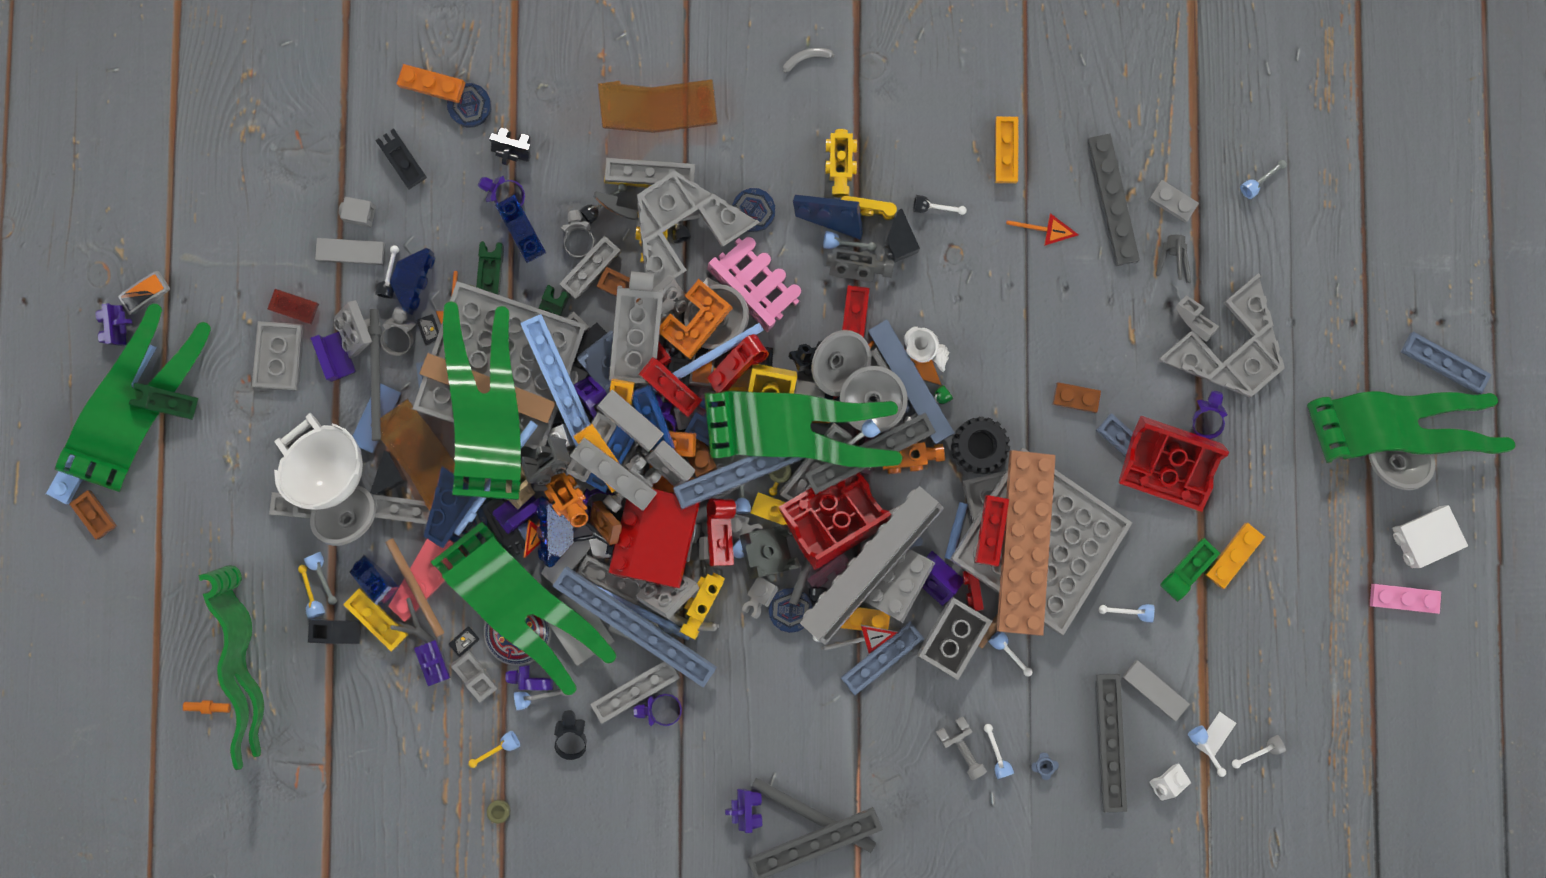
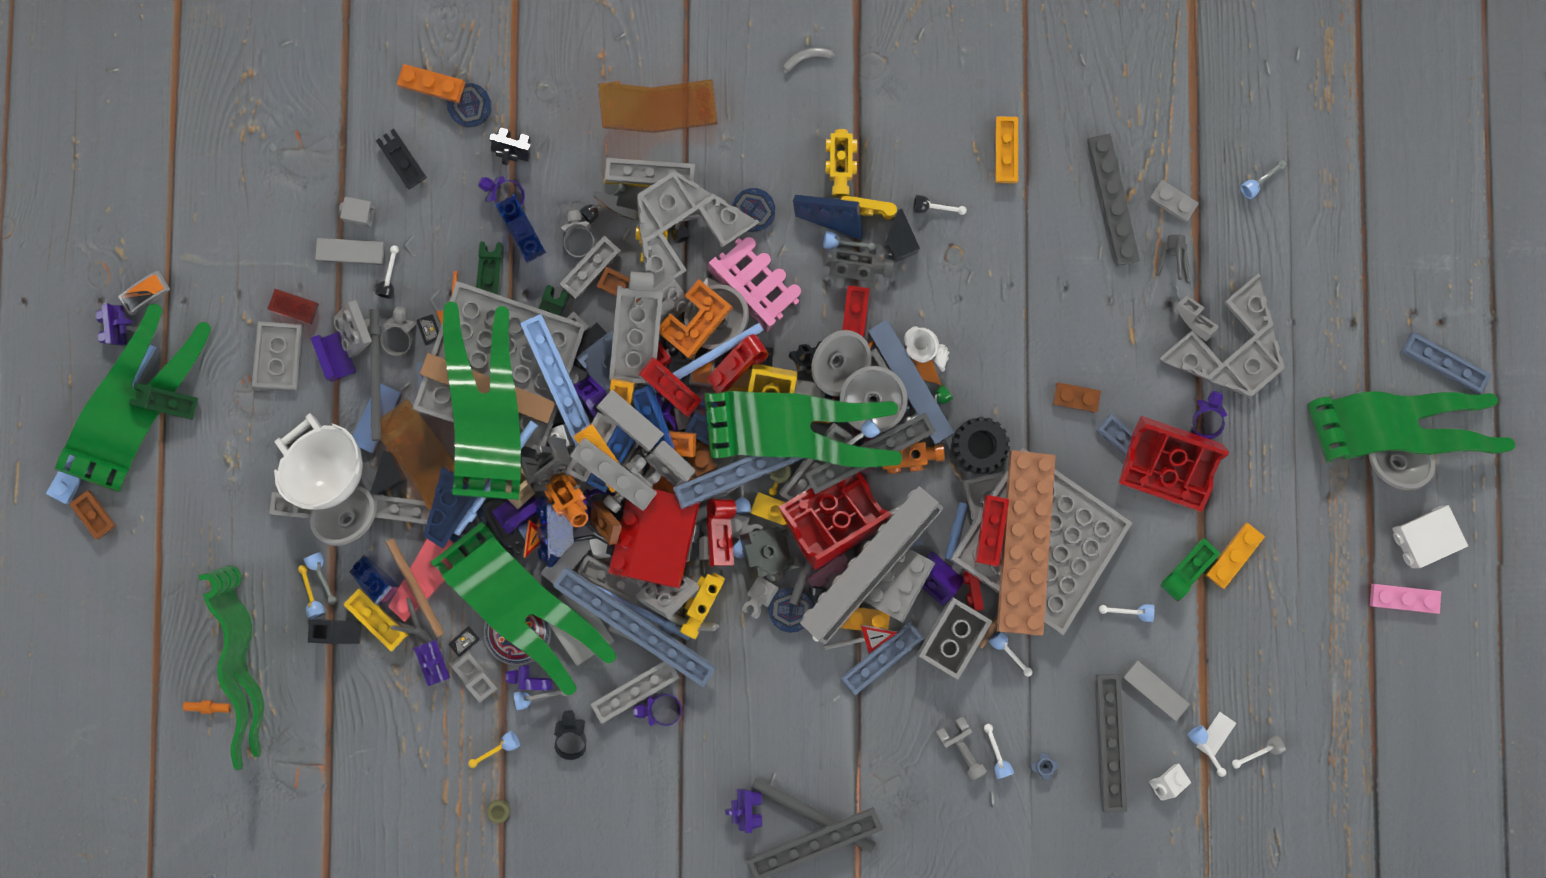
(410, 278): clear blue slope -> none
(1054, 231): piece -> none

